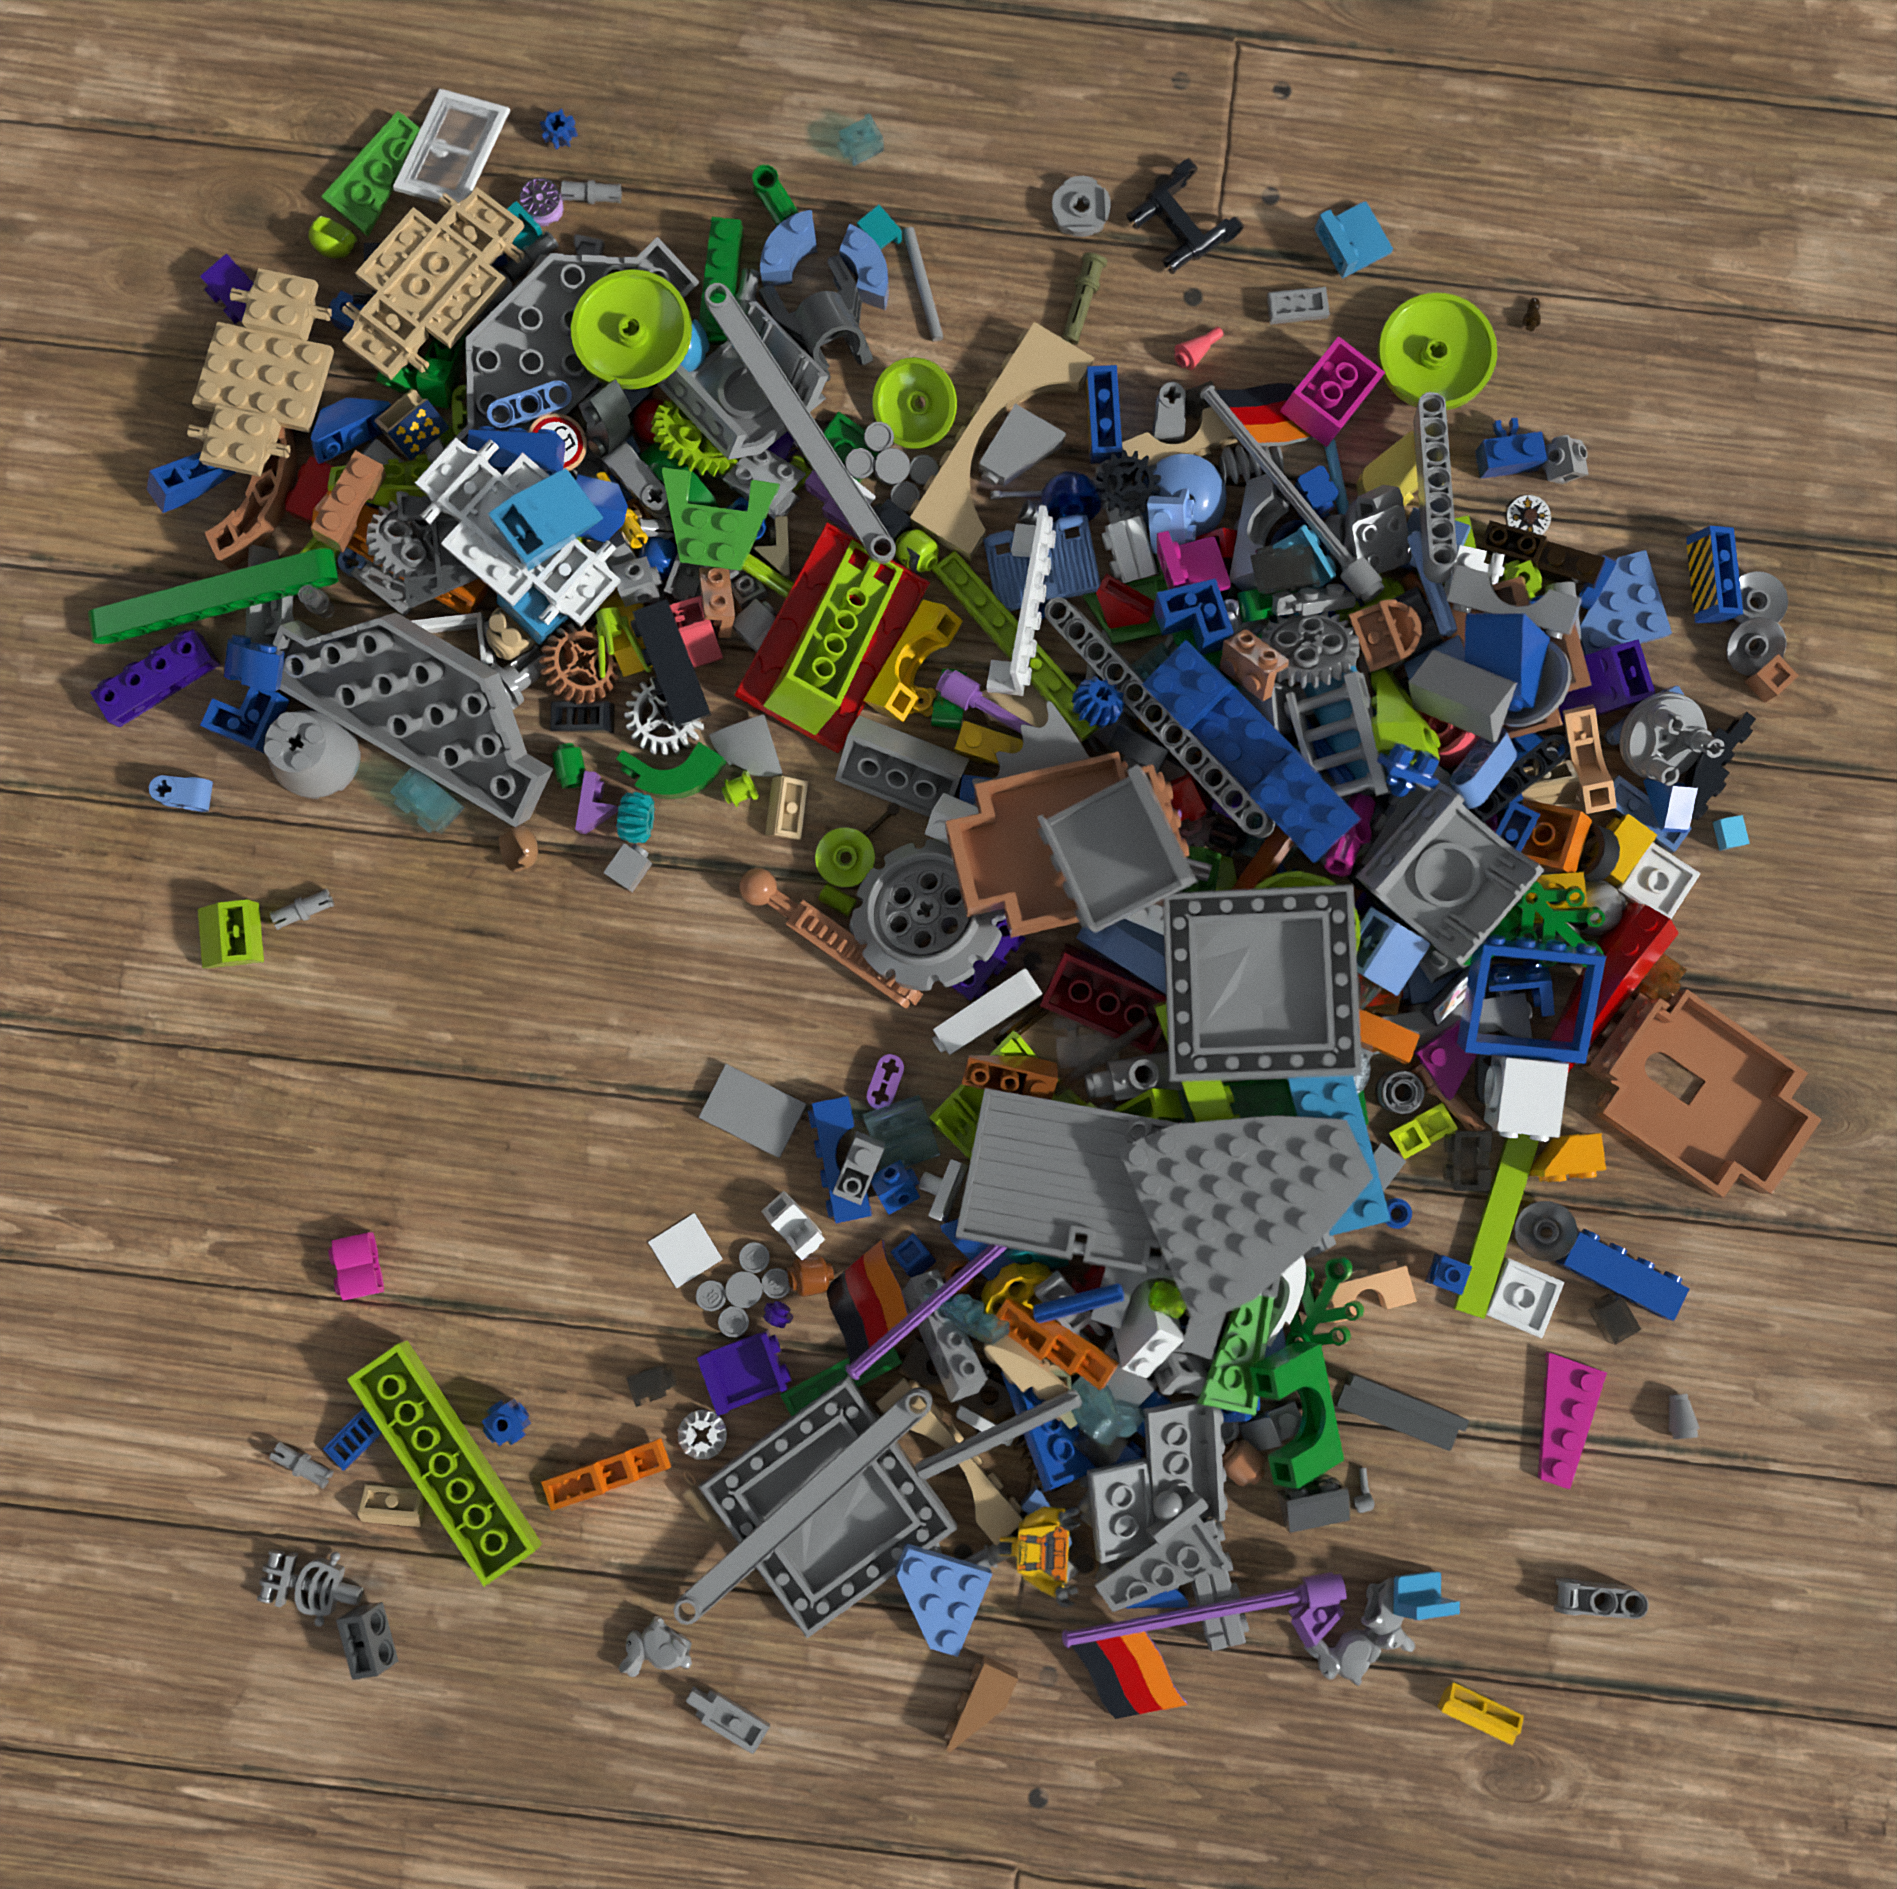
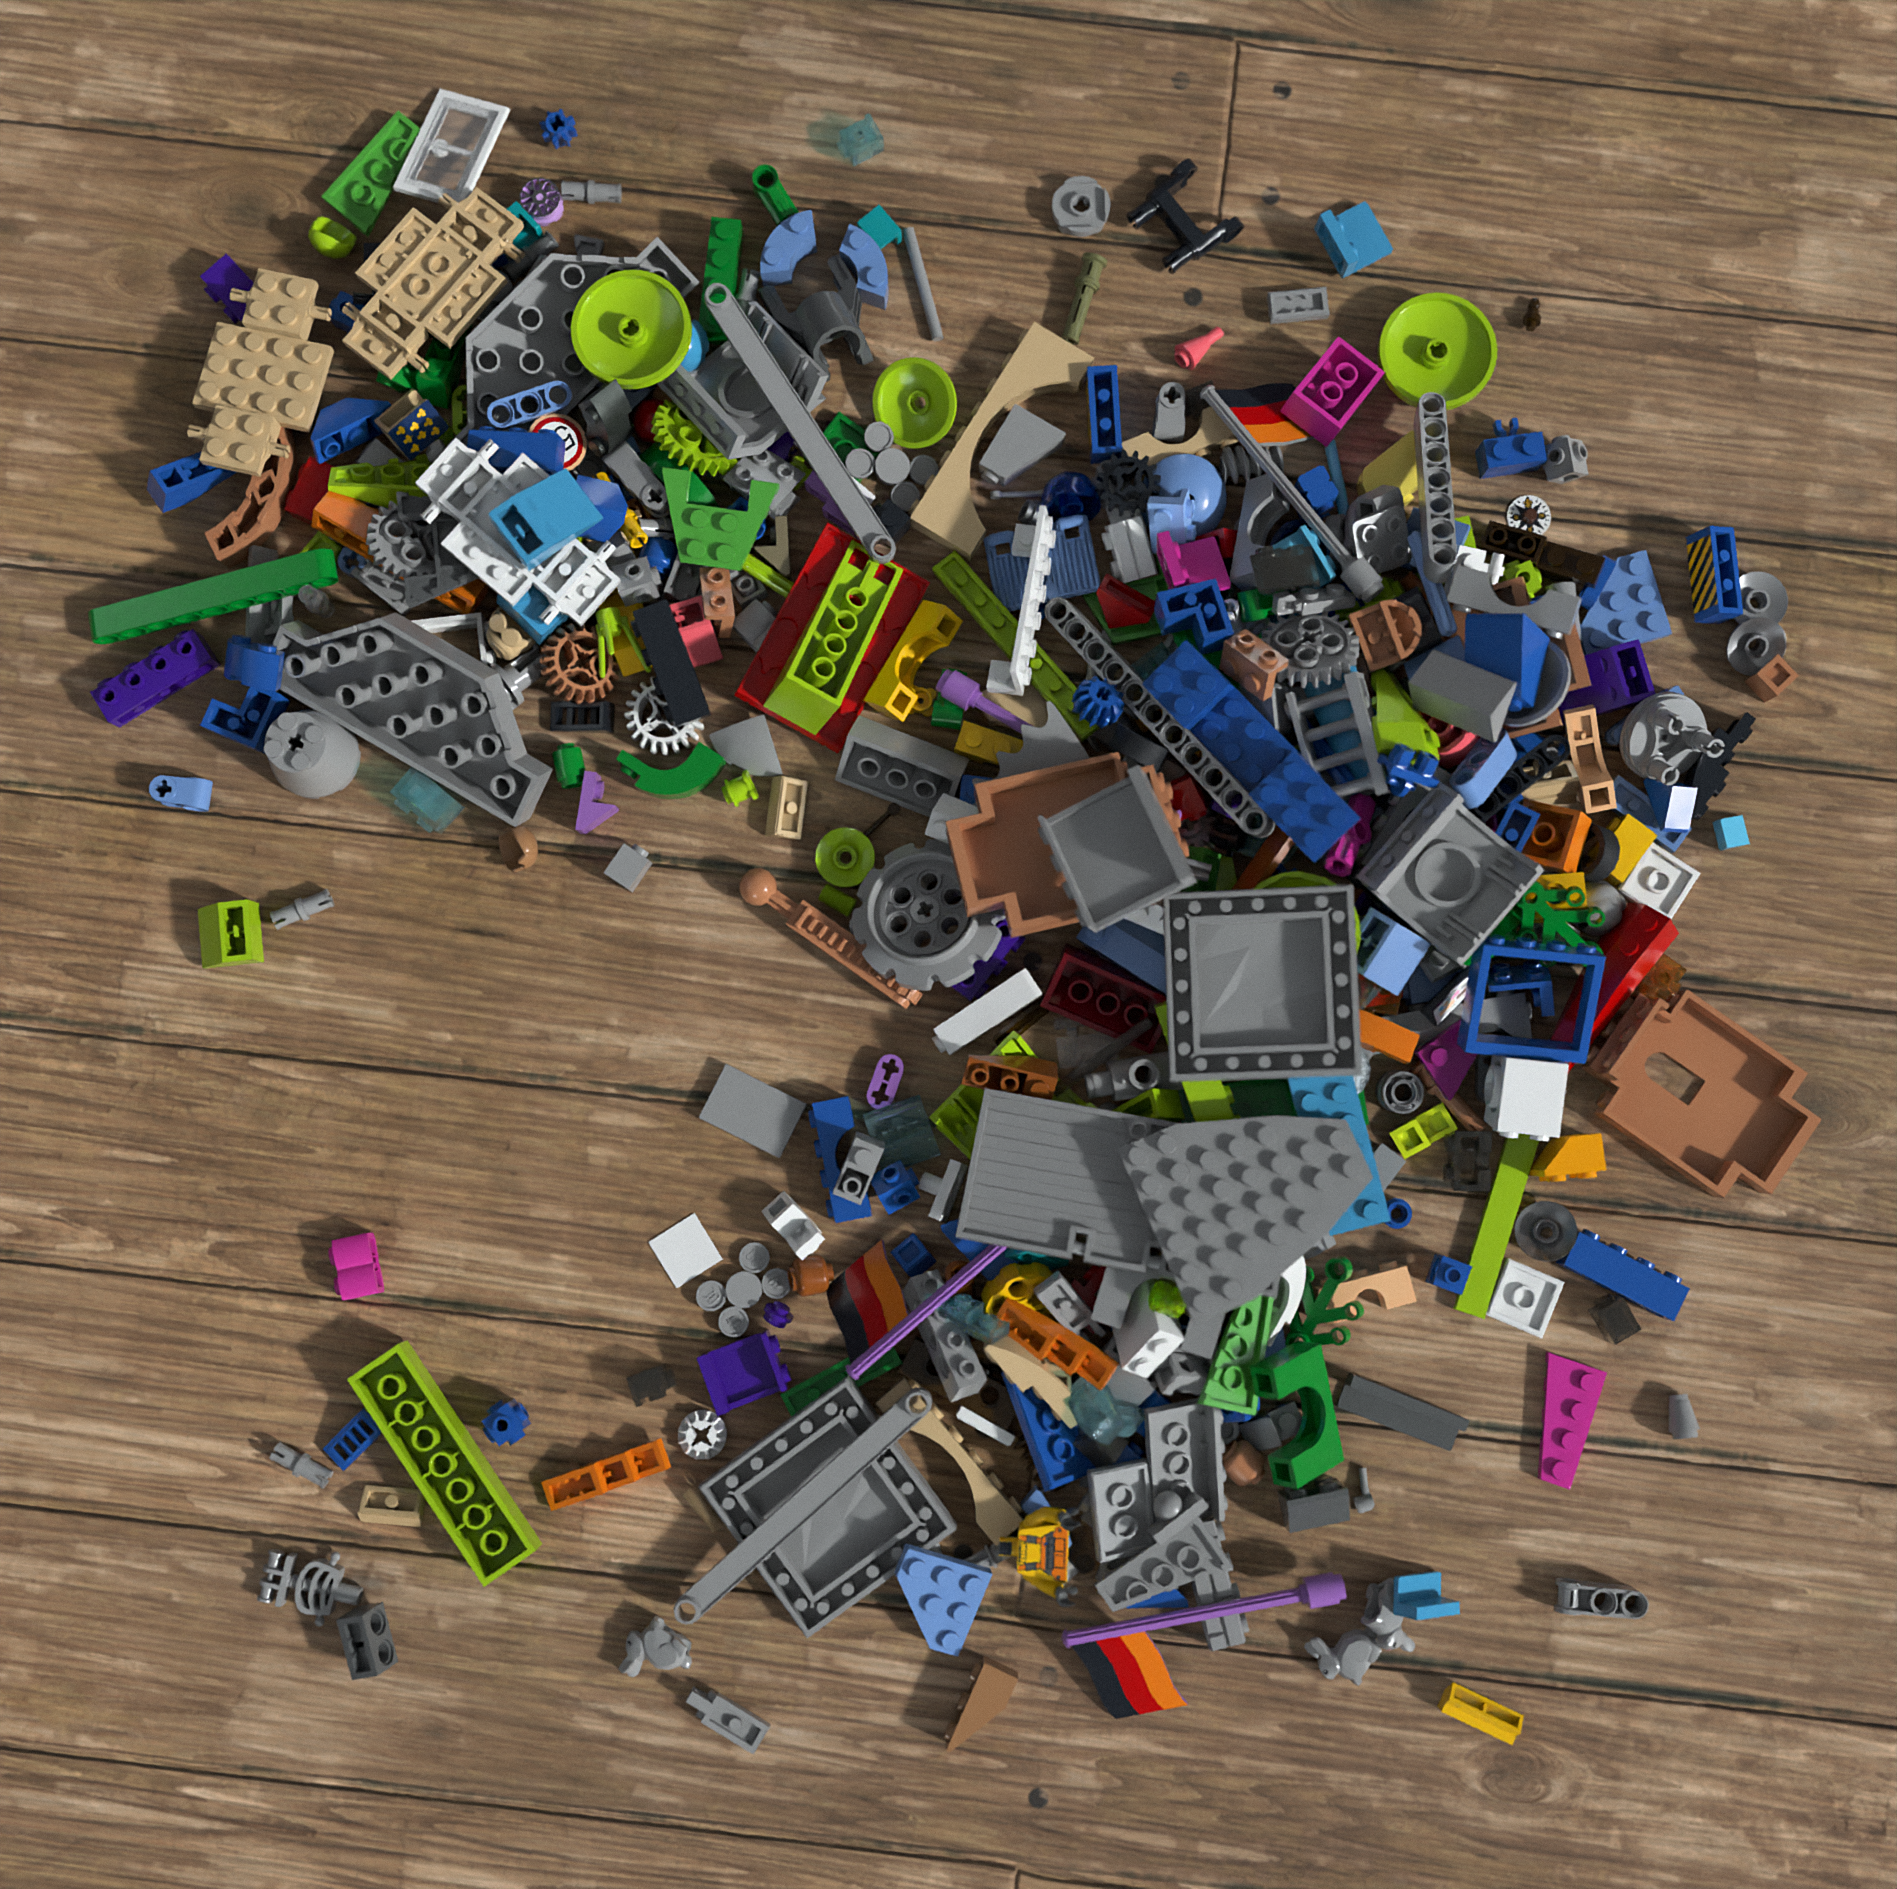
(340, 512): nougat arch -> none
(635, 817): teal gear -> none
(917, 551): lime head -> none
(998, 1434): light grey axle -> none
(1078, 1303): blue axle -> none
(1314, 1623): medium lavender slope -> none

